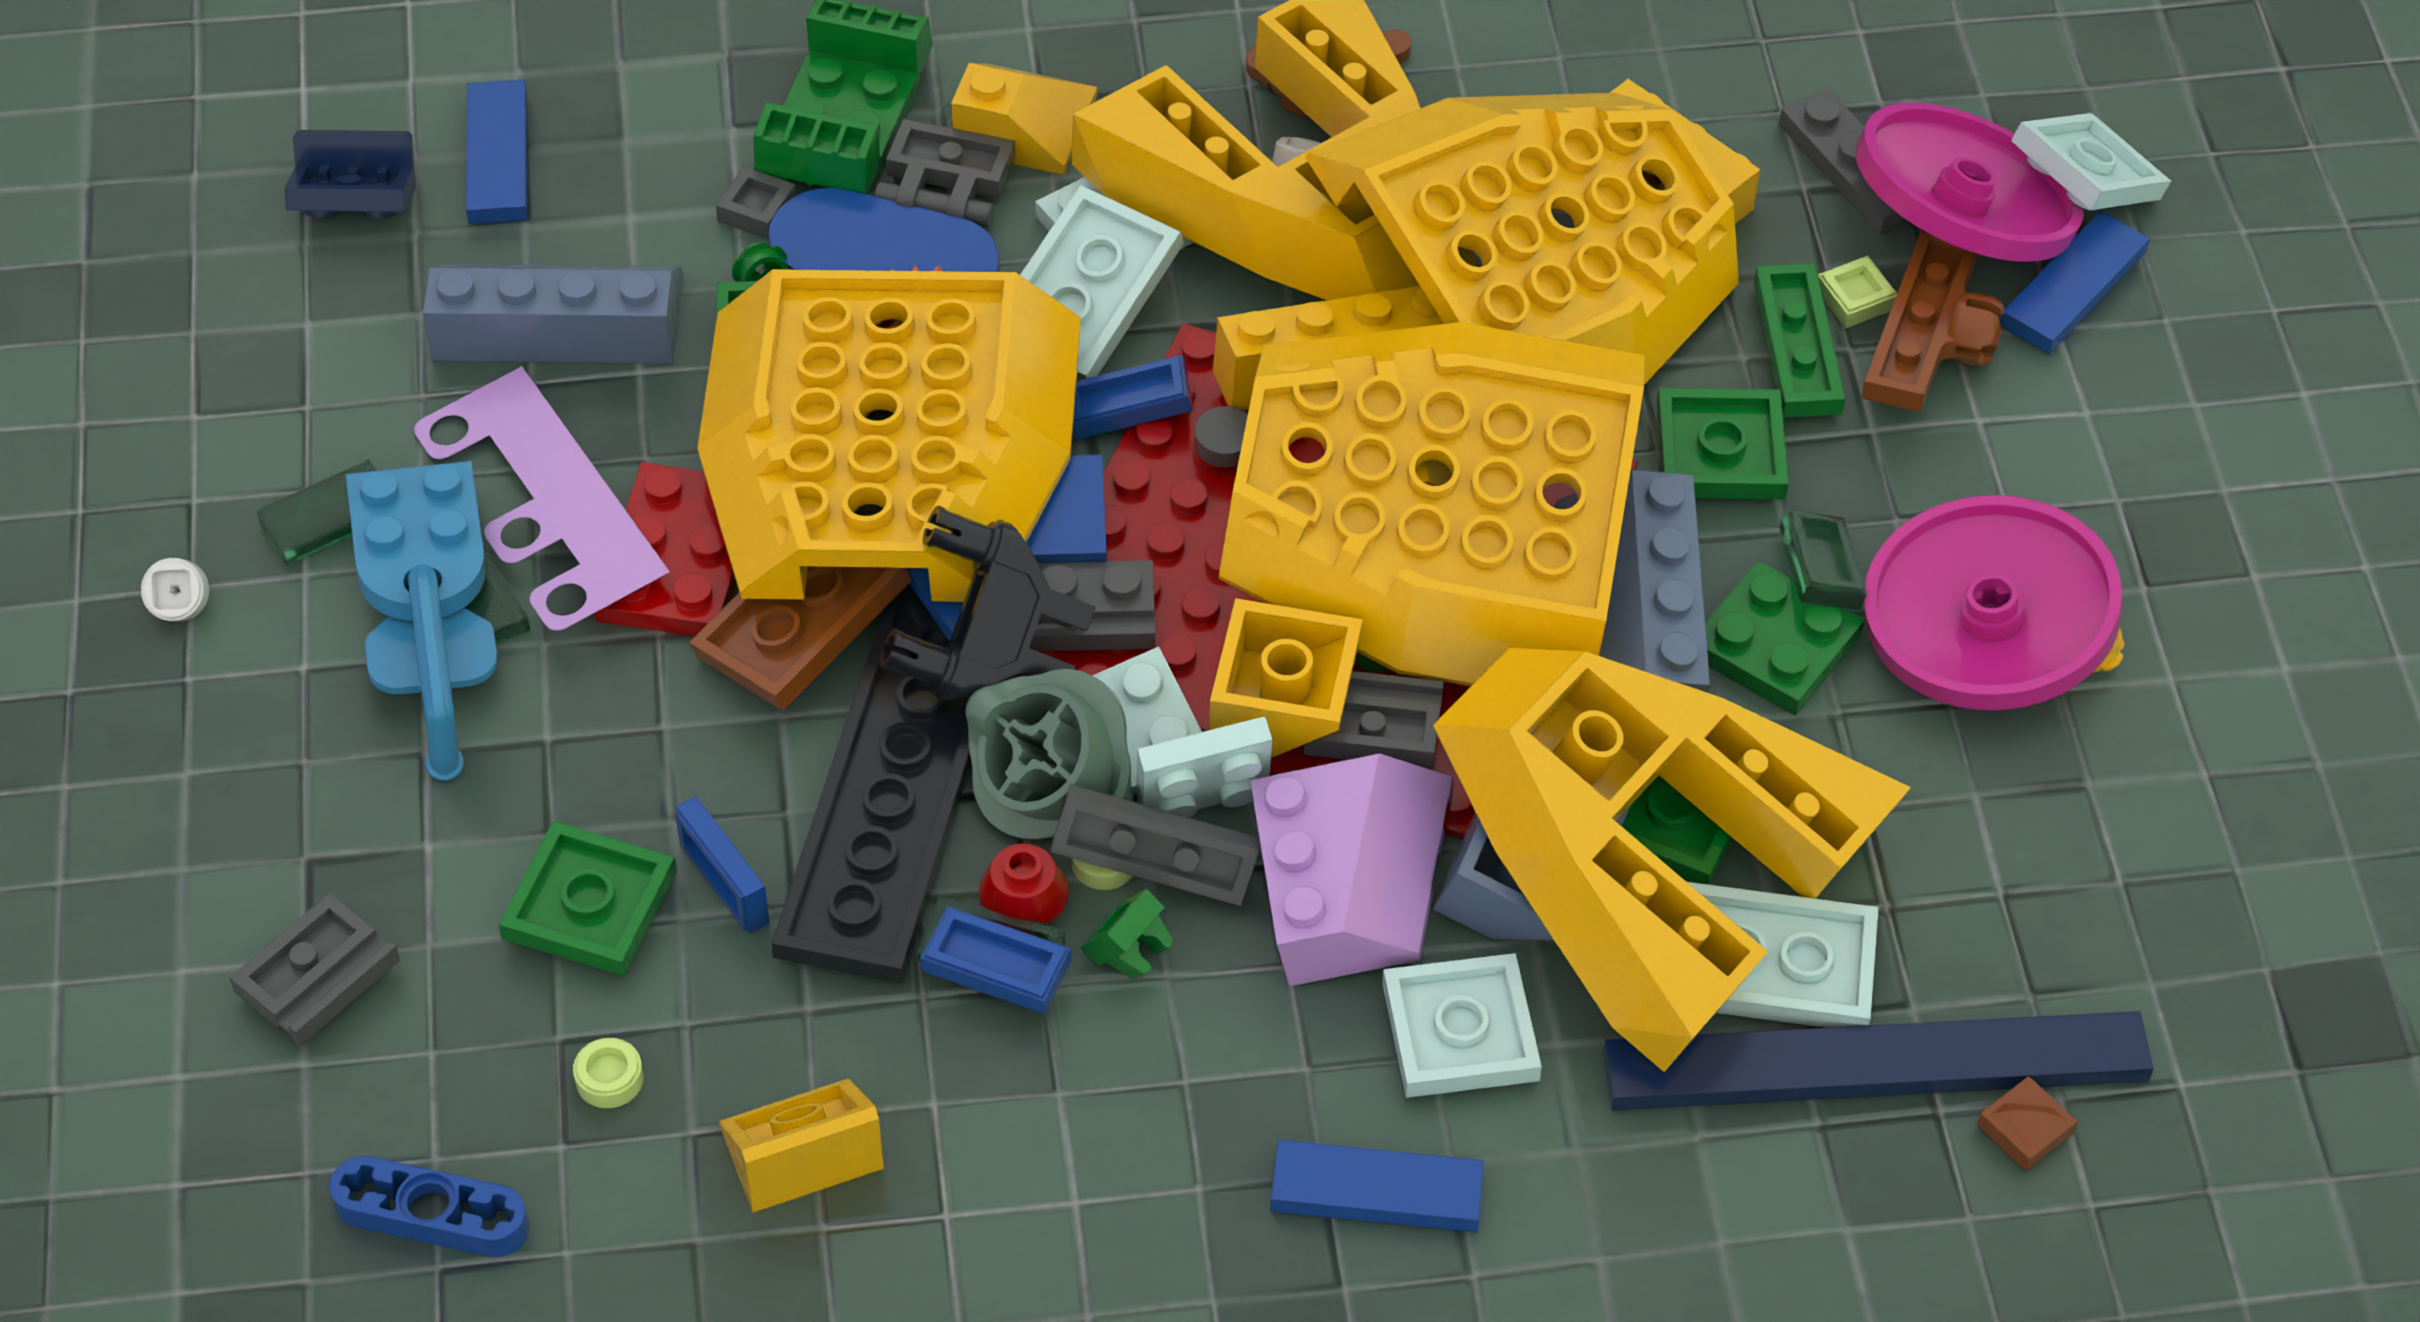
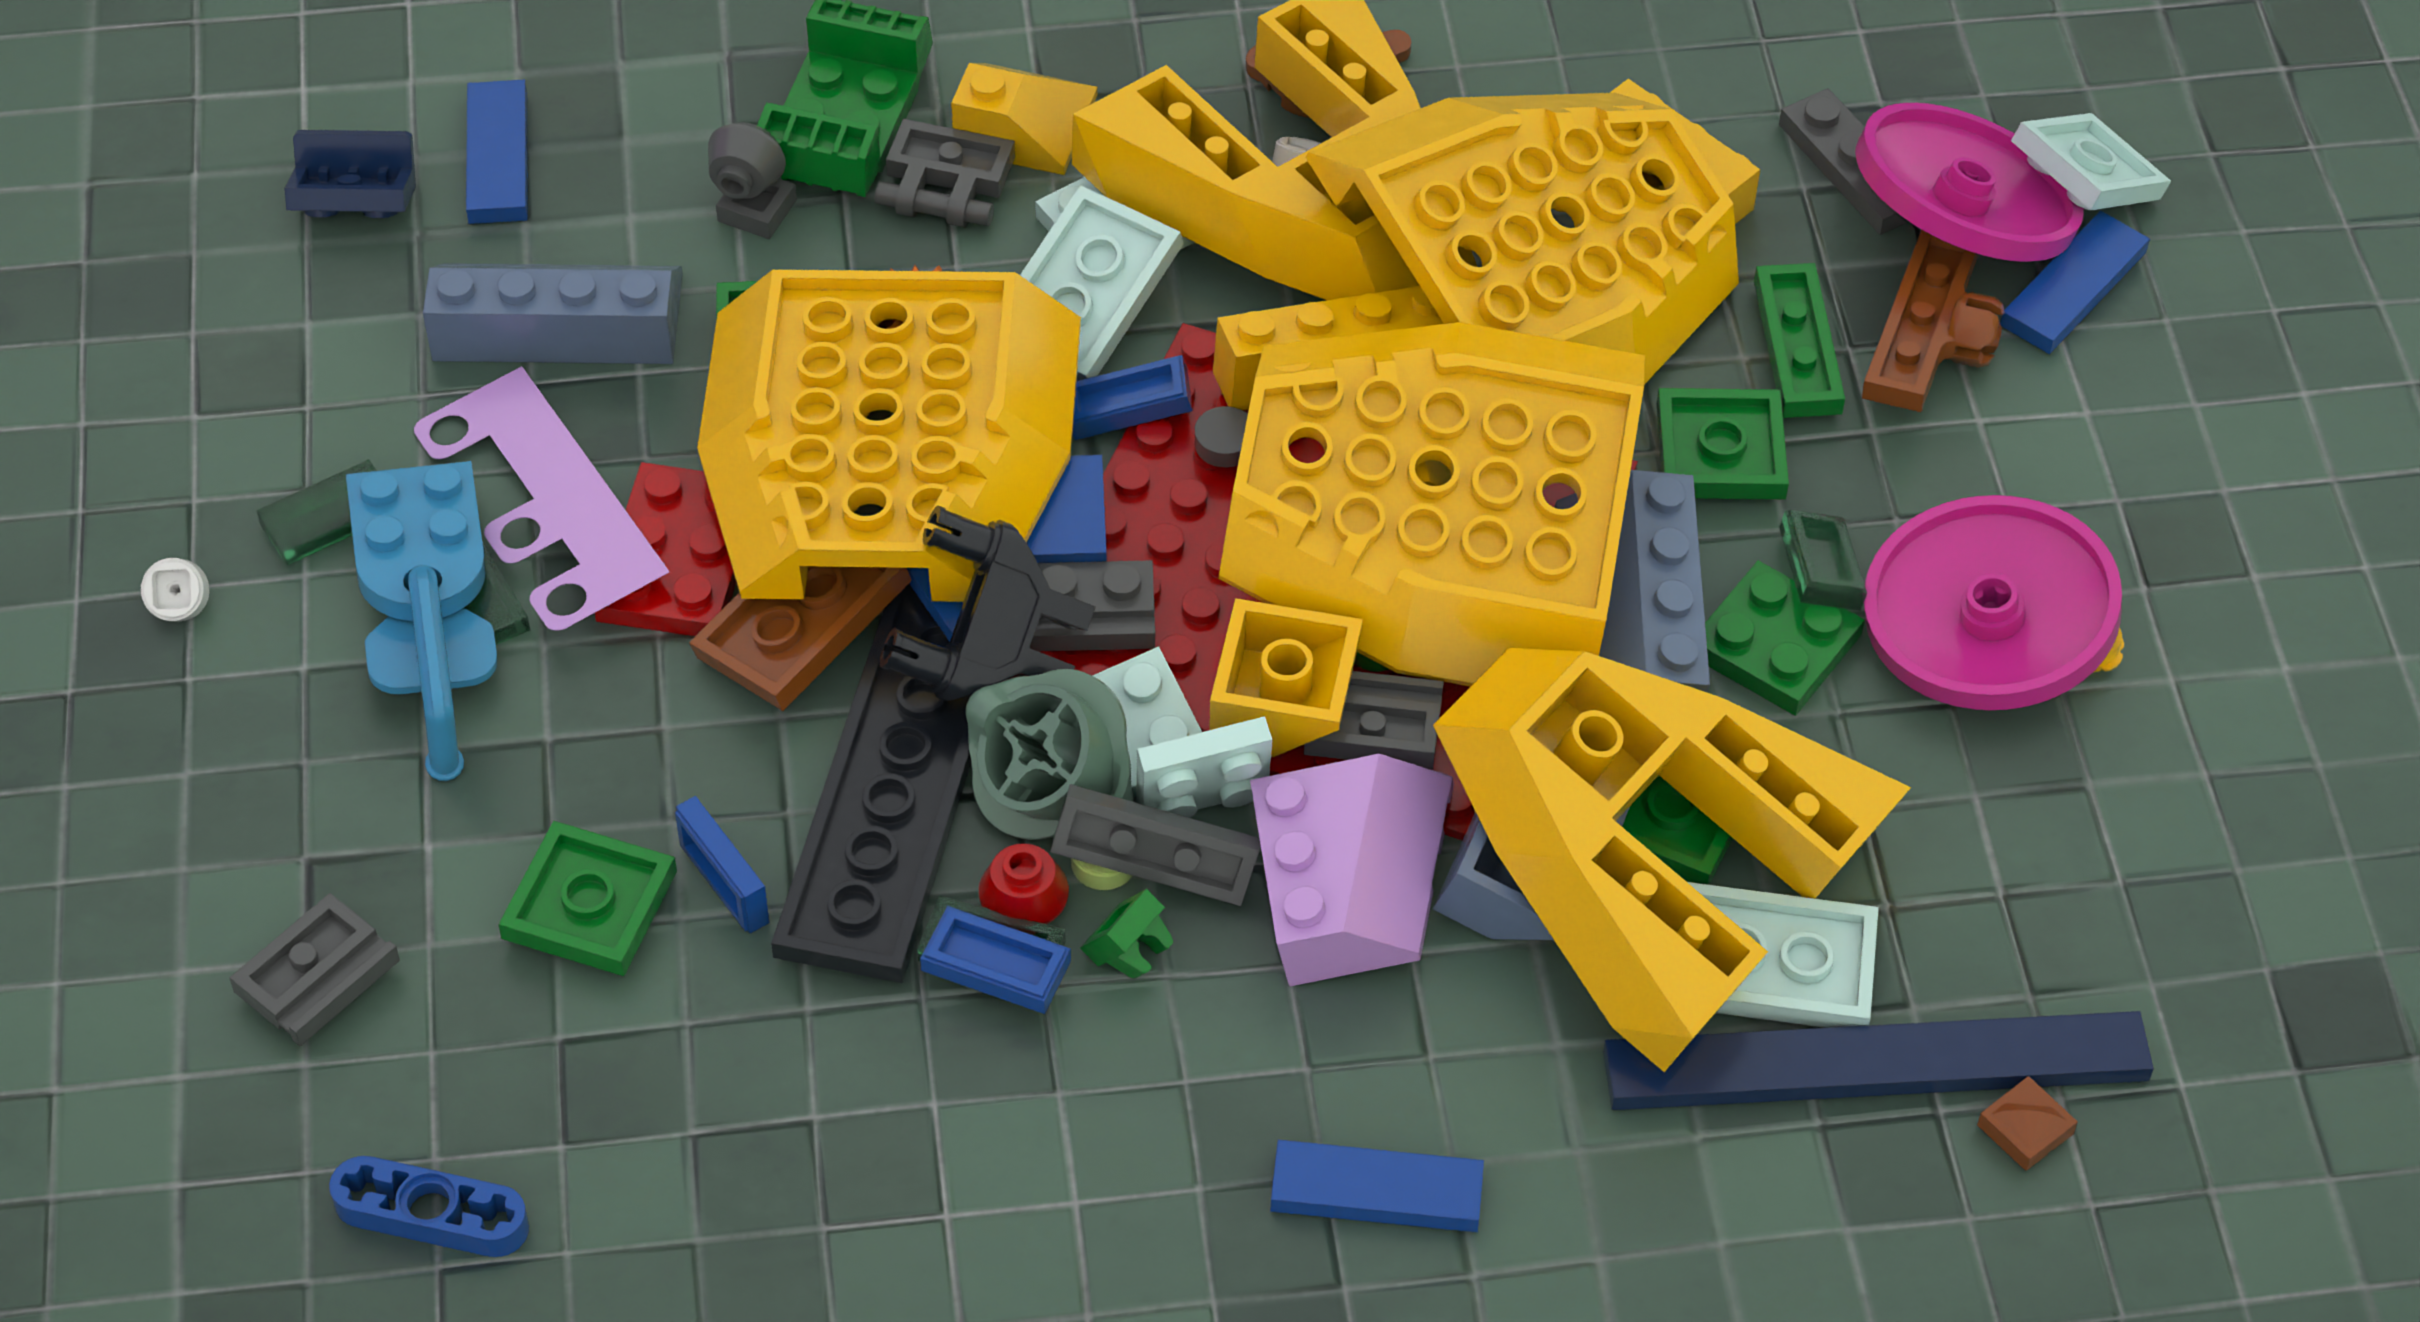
(608, 1073): yellowish green tile -> none
(744, 160): none -> dark grey cone
(755, 255): green plate -> none
(804, 1143): yellow slope -> none
(874, 234): blue tile -> none
(1461, 1025): light aqua plate -> none
(1856, 292): yellowish green tile -> none

